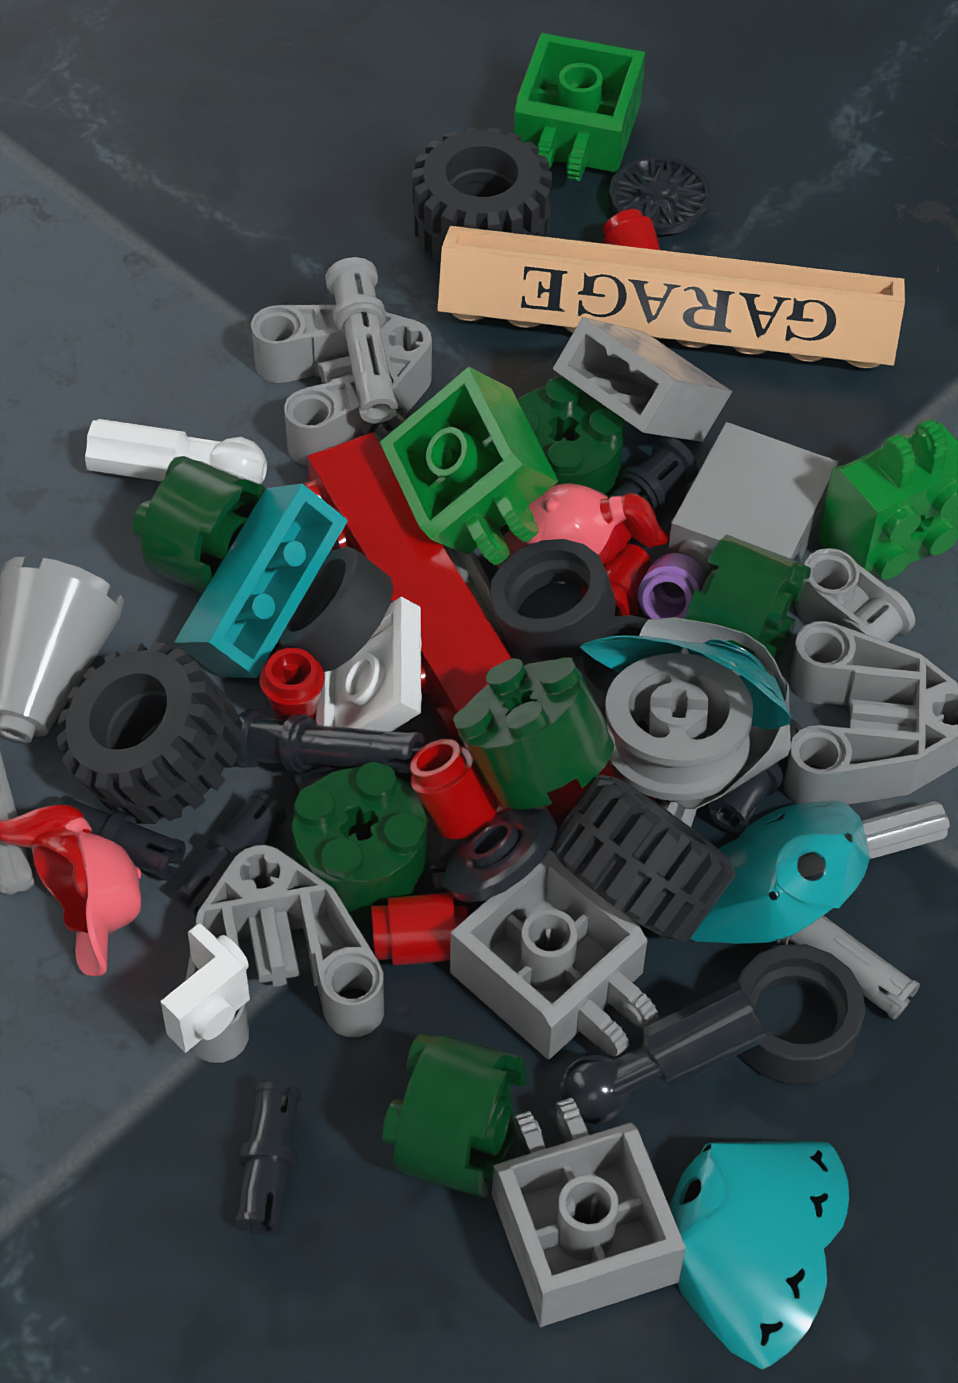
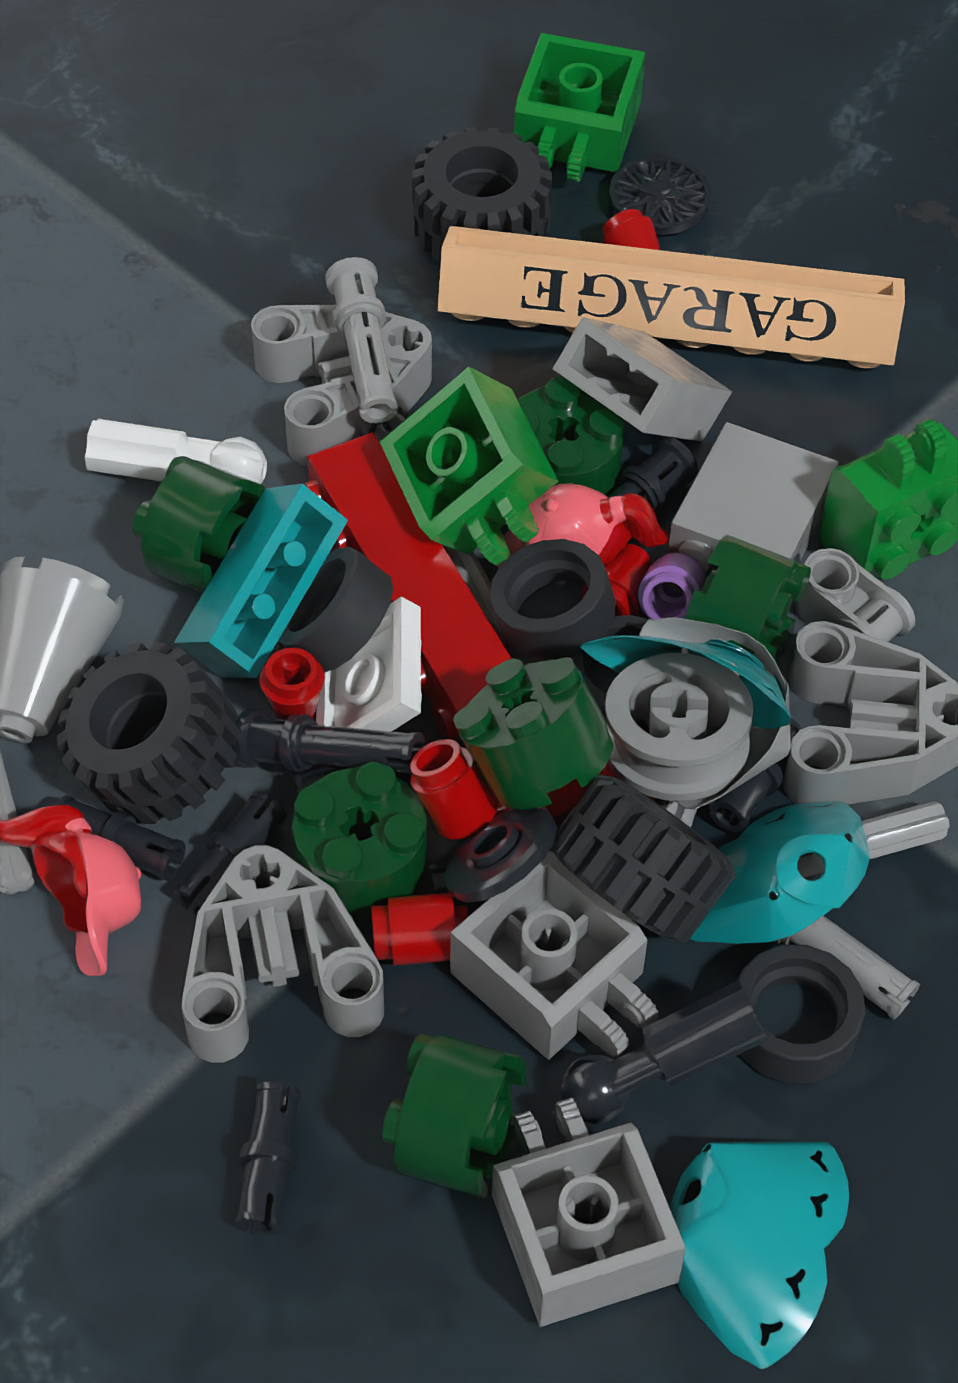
(212, 995): white bracket -> none

